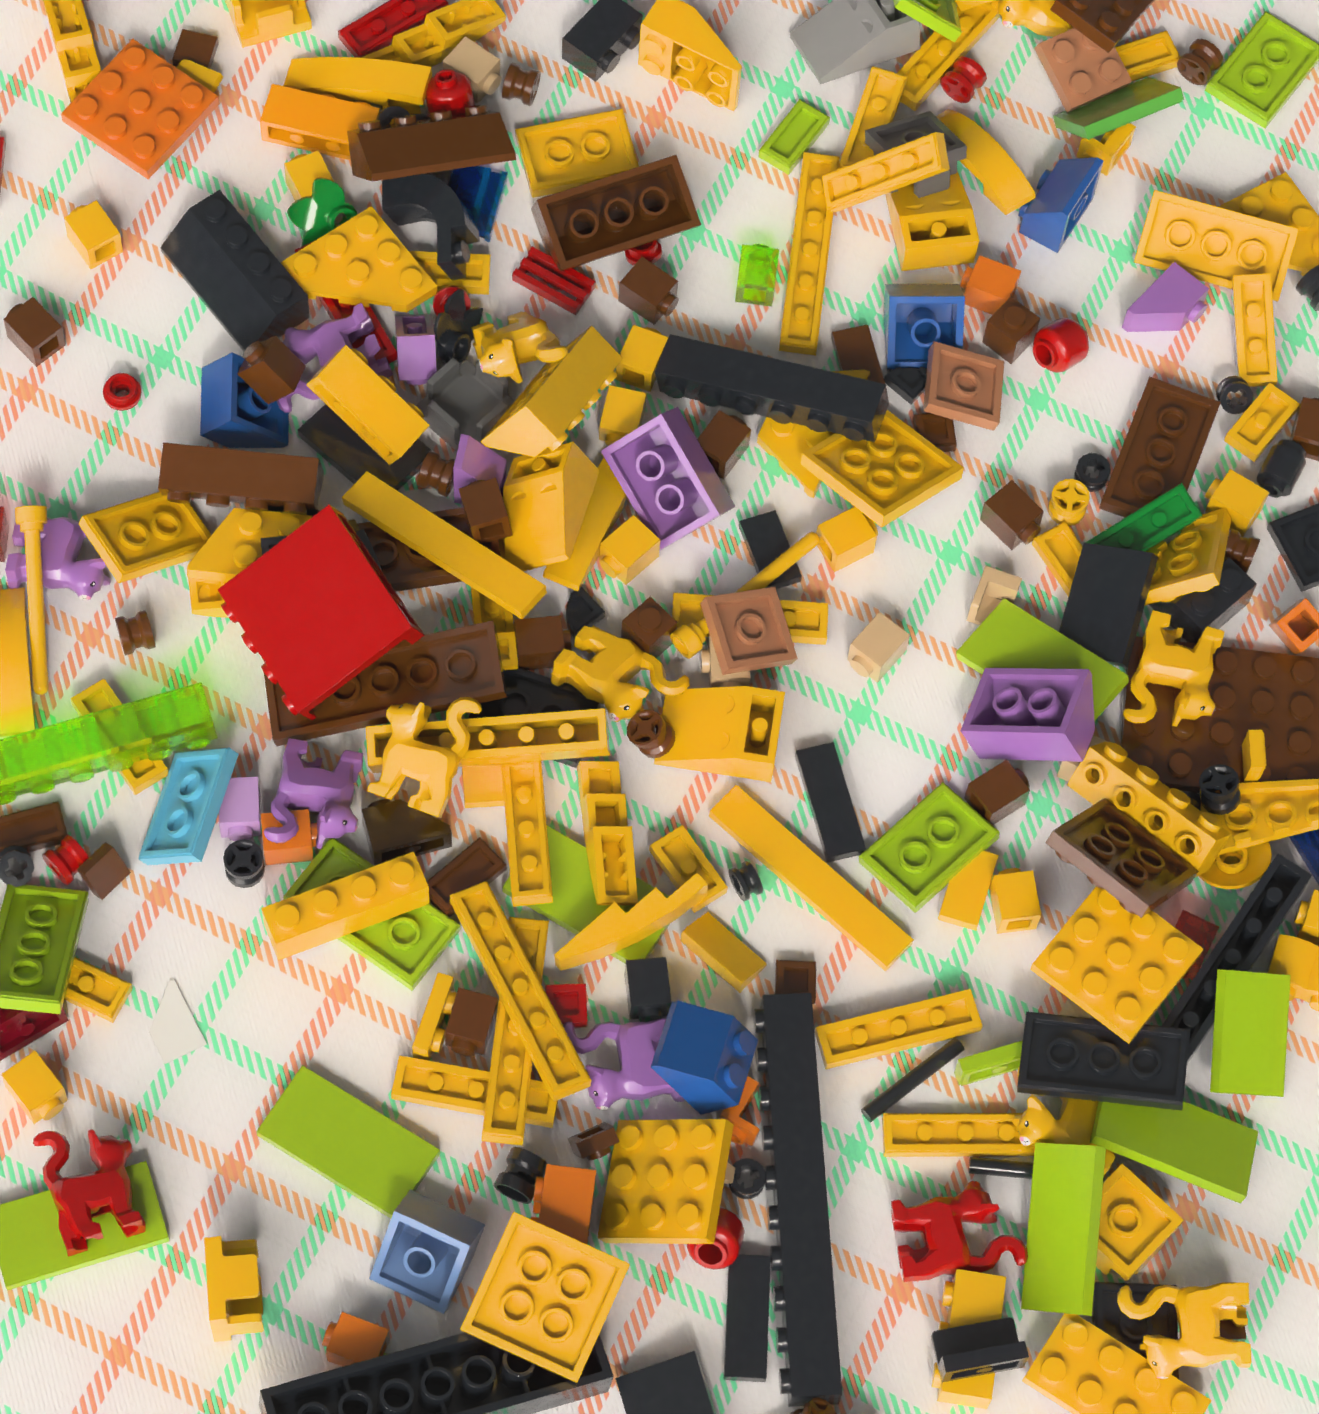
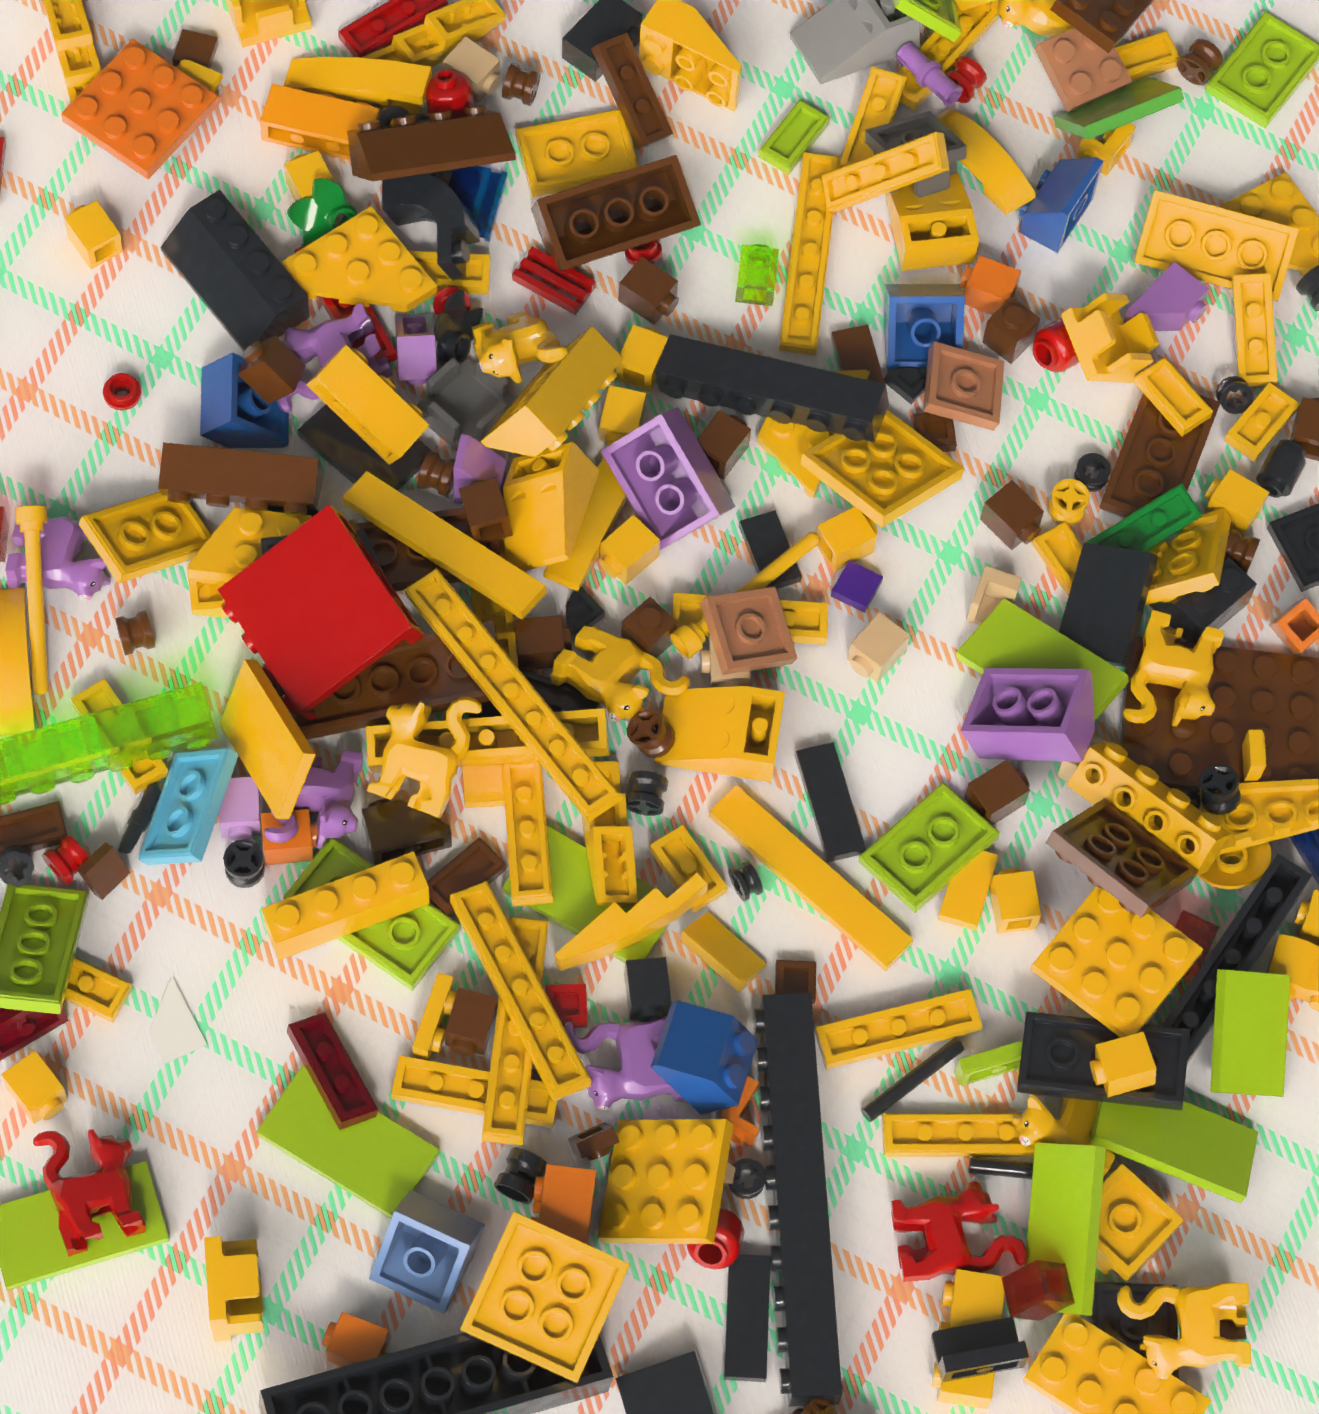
(34, 331): reddish brown brick -> none
(139, 819): none -> black piece
(267, 739): none -> yellow tile
(332, 1071): none -> dark red tile
(513, 695): none -> yellow tile
(632, 90): none -> reddish brown plate
(646, 793): none -> black wheel
(856, 586): none -> dark purple tile
(929, 74): none -> medium lavender pin
(1037, 1290): none -> clear red brick
(1105, 344): none -> yellow panel
(1123, 1064): none -> yellow brick
(1173, 396): none -> yellow tile

